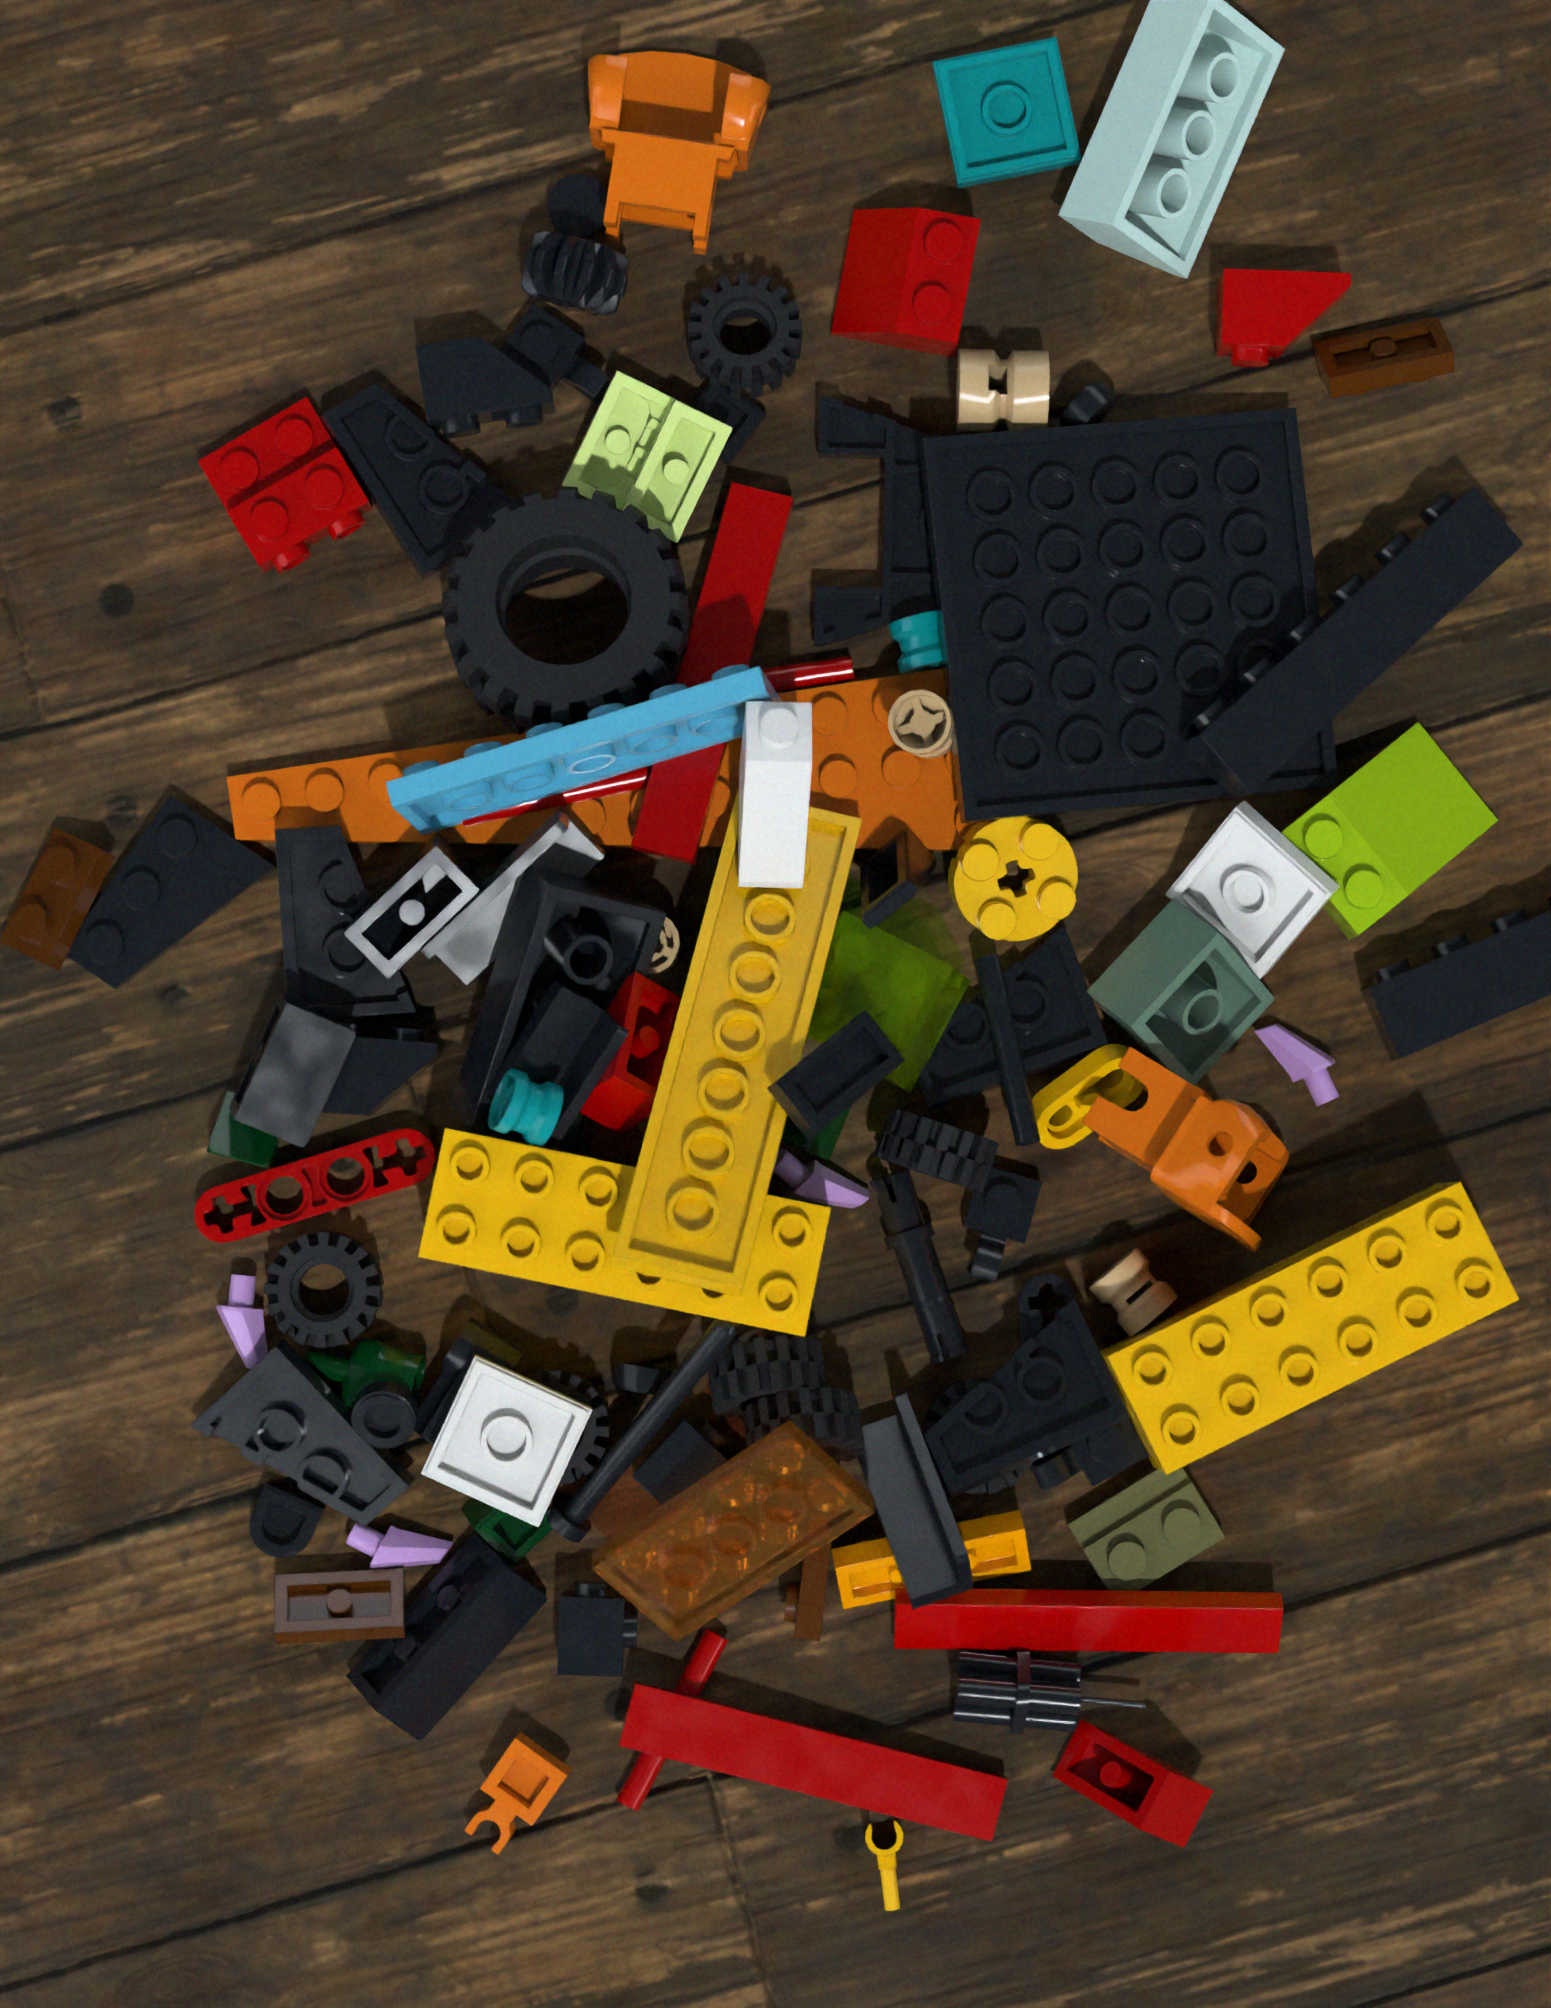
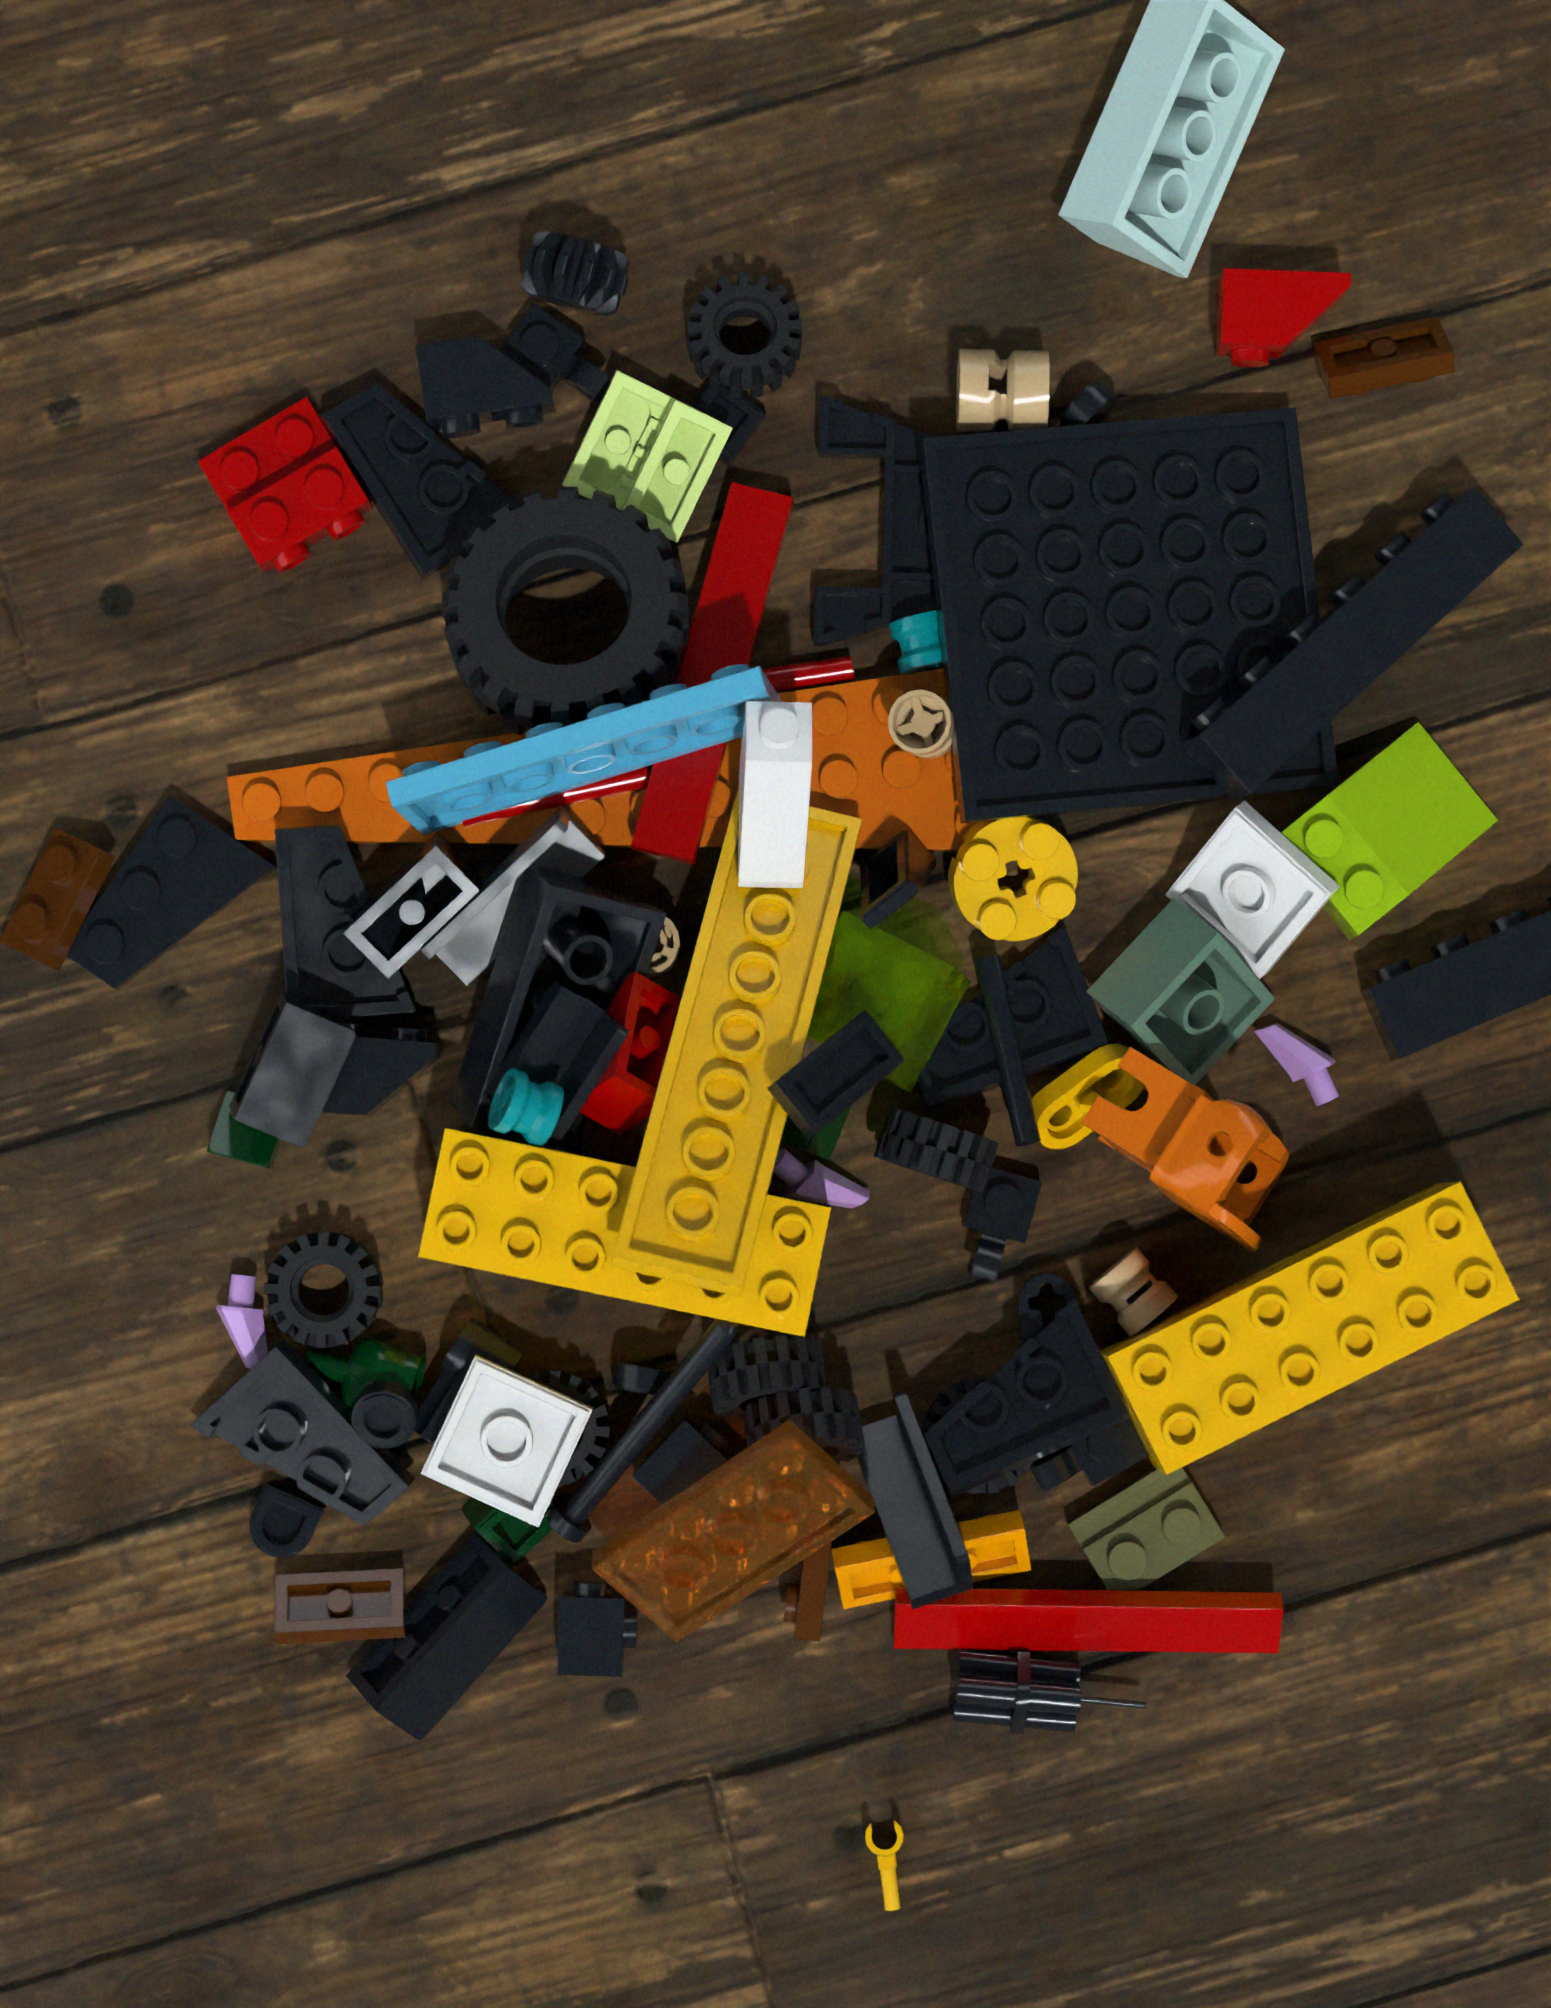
(314, 1180): red beam -> none
(397, 1547): lavender bar -> none
(521, 1787): orange plate -> none
(578, 206): black tile -> none
(671, 134): orange piece -> none
(692, 1683): red bar -> none
(812, 1761): red tile -> none
(906, 278): red slope -> none
(919, 1265): black pin -> none
(1006, 112): teal tile -> none
(1132, 1784): red slope -> none

